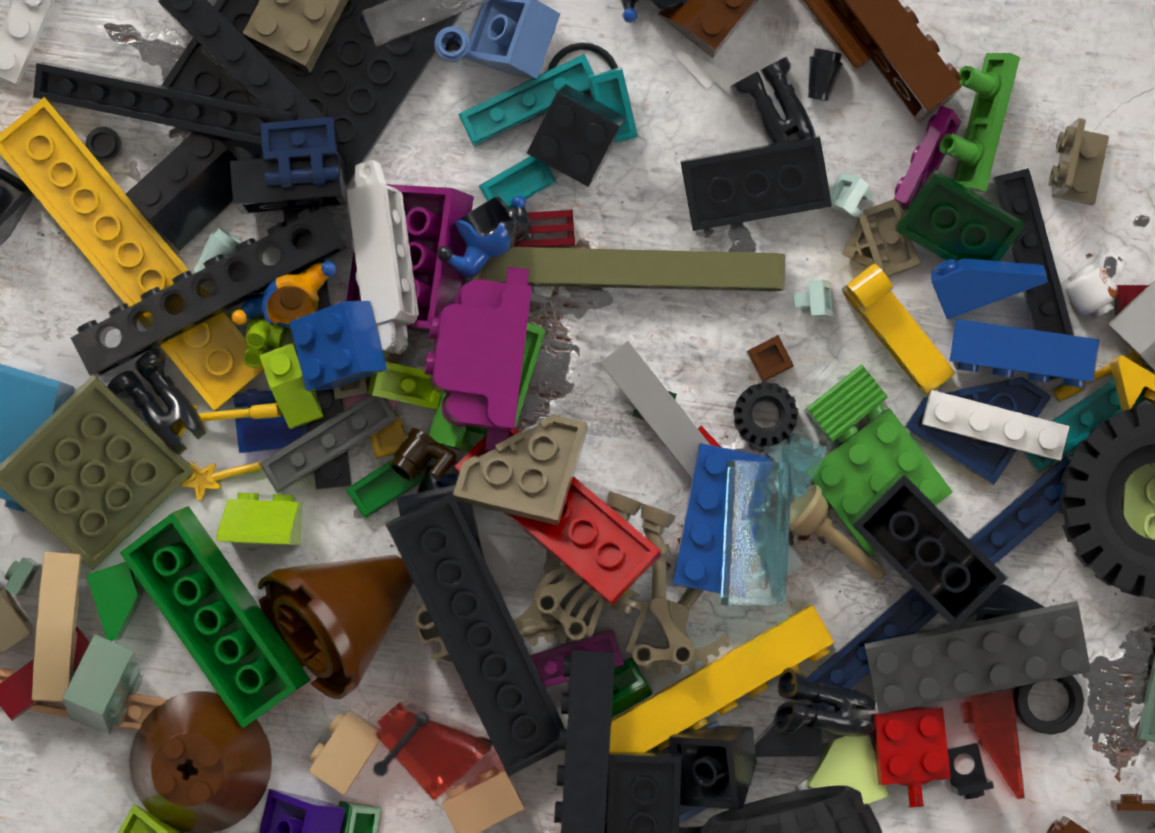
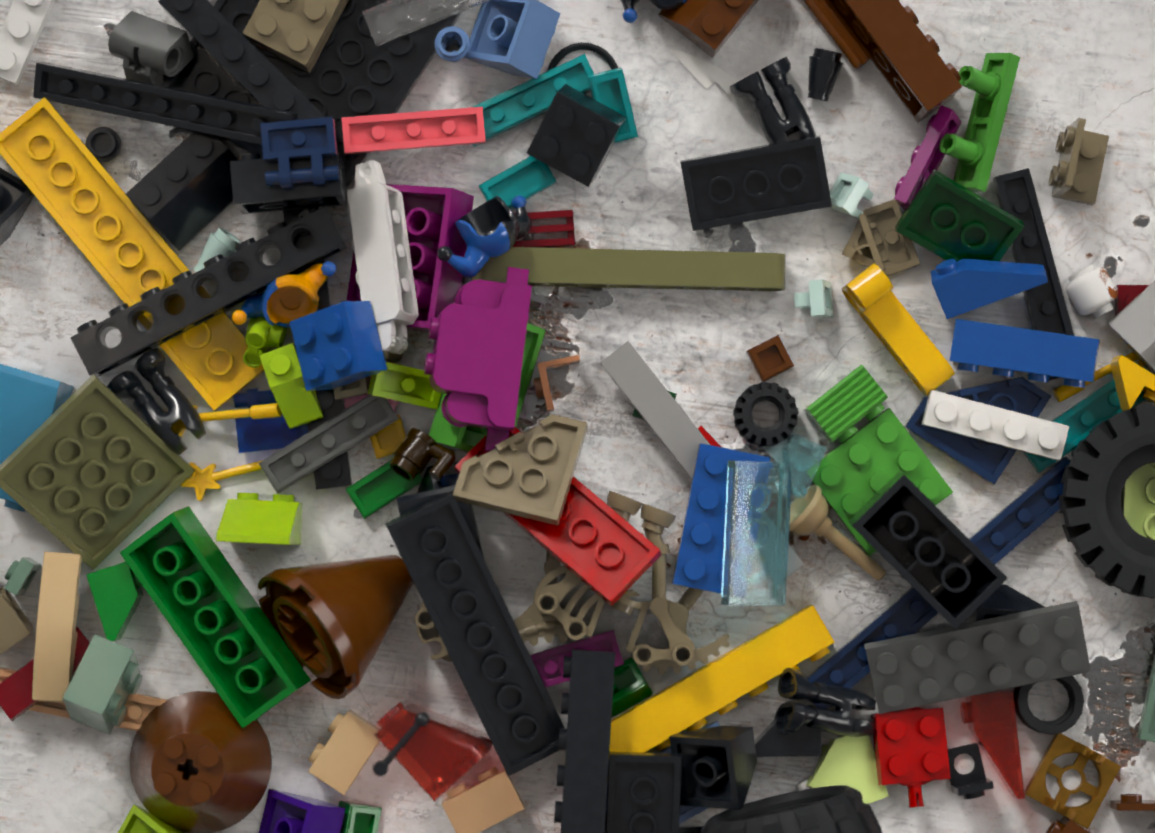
(149, 47): none -> dark grey piece
(413, 130): none -> coral plate
(541, 383): none -> nougat bracket
(1106, 771): none -> pearl gold piece

